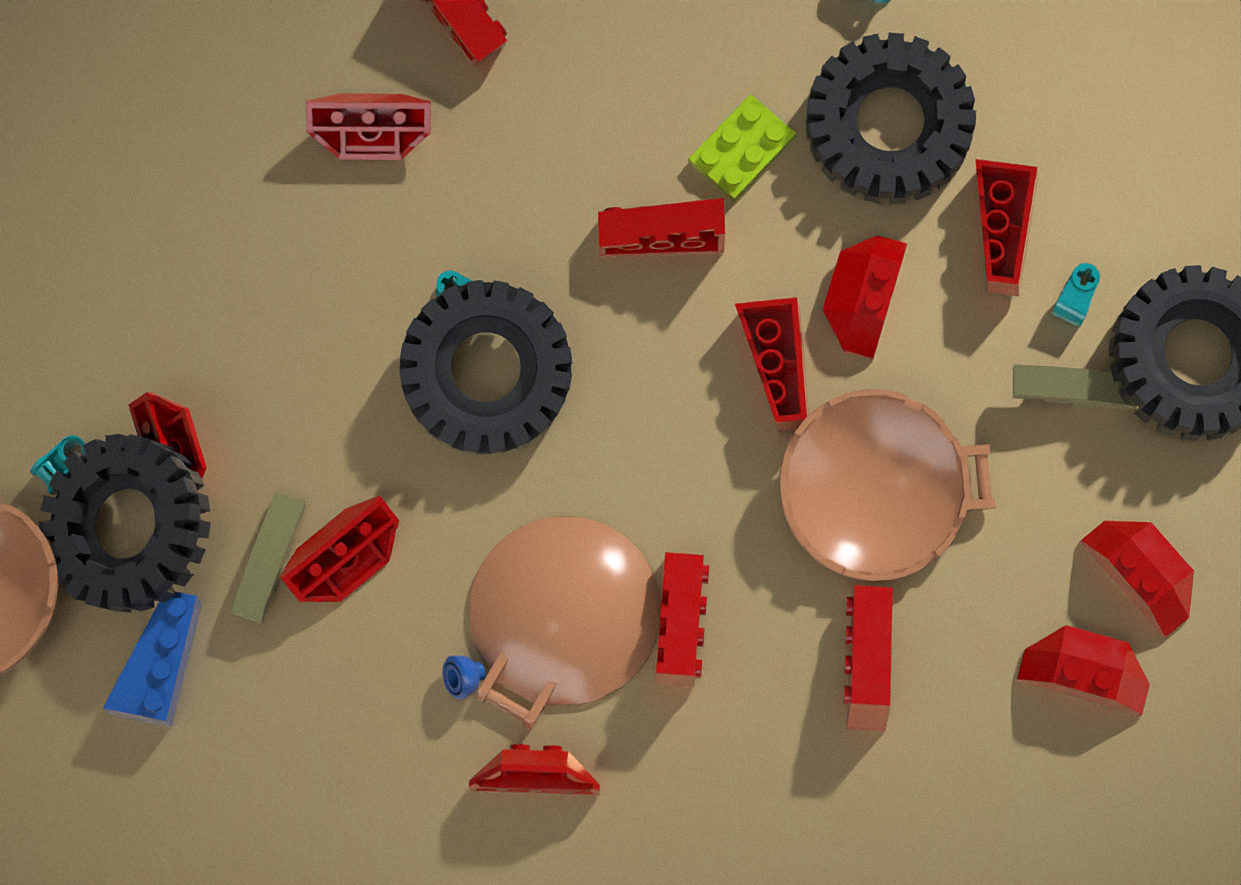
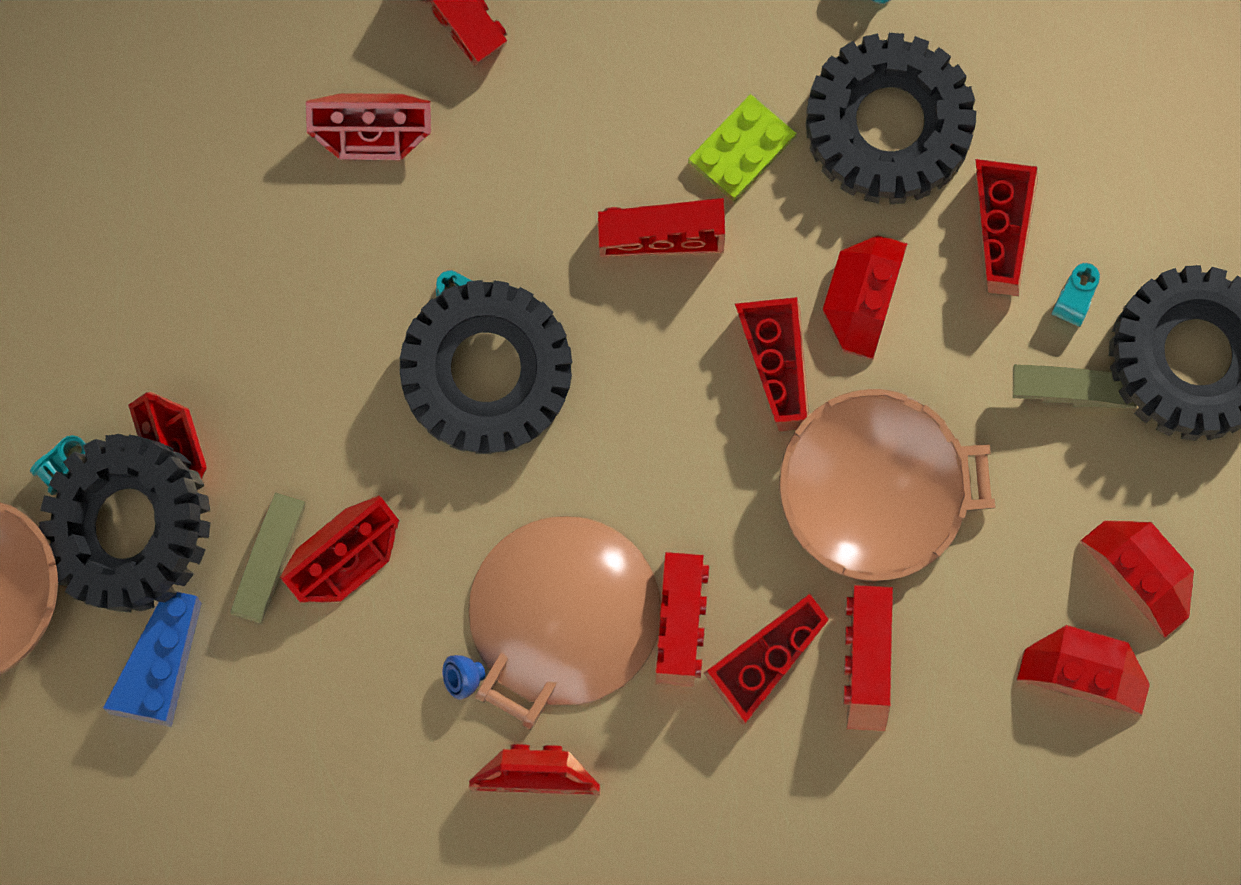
(760, 662): none -> red wedge

